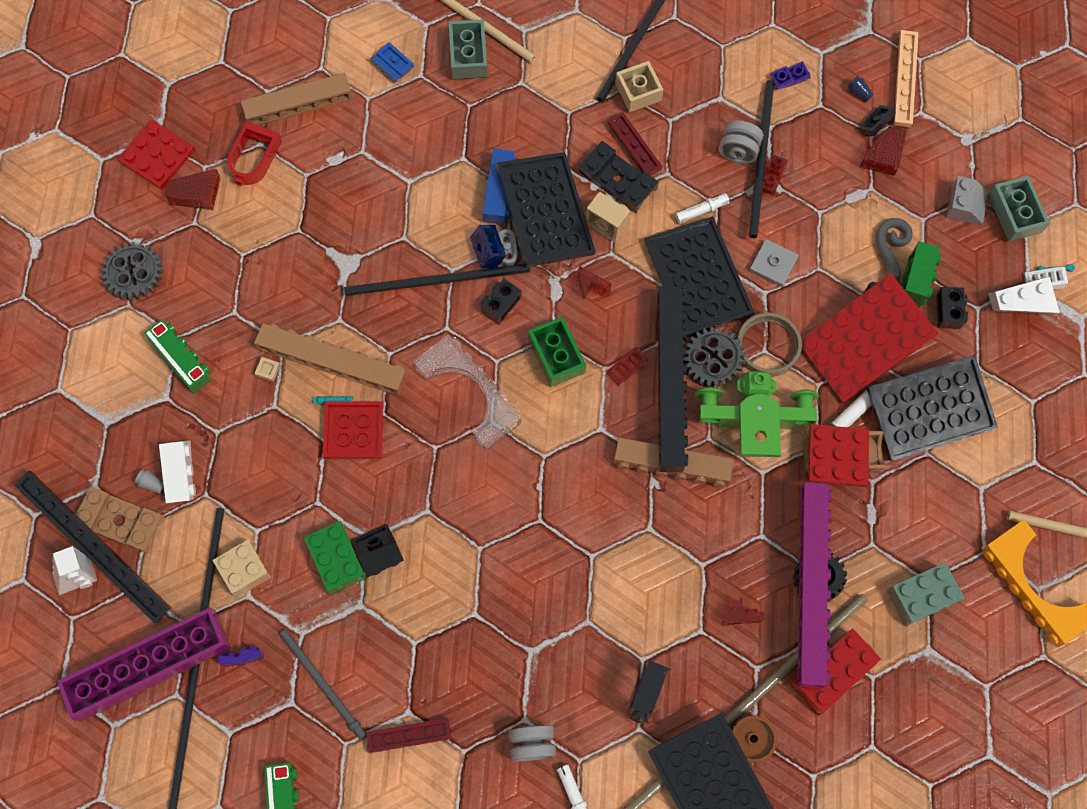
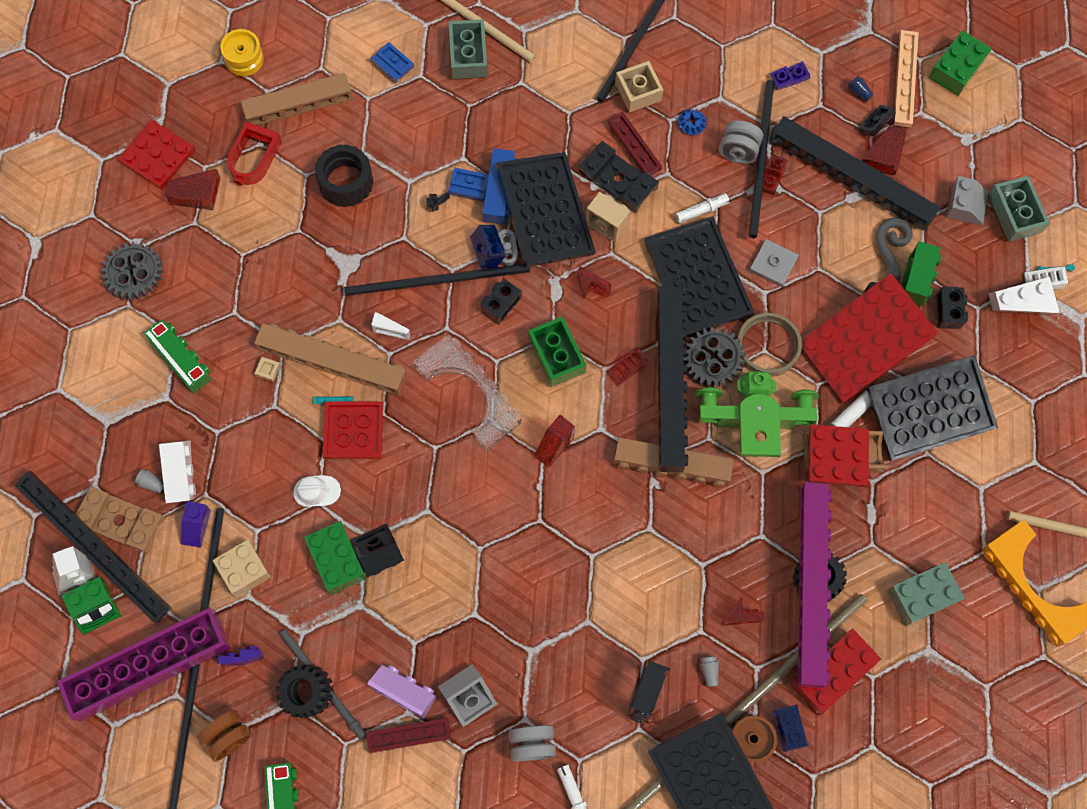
(91, 605): none -> green slope
(194, 524): none -> dark purple slope
(224, 735): none -> dark orange wheel
(242, 52): none -> yellow wheel
(289, 695): none -> black tyre
(317, 491): none -> white piece
(344, 156): none -> black tyre
(388, 327): none -> white slope
(402, 690): none -> lavender slope
(434, 202): none -> black plate
(467, 695): none -> light grey slope
(468, 184): none -> blue plate
(555, 441): none -> clear red slope
(687, 127): none -> blue gear
(710, 669): none -> light grey cone
(790, 728): none -> clear blue brick
(854, 173): none -> black brick
(960, 63): none -> green brick

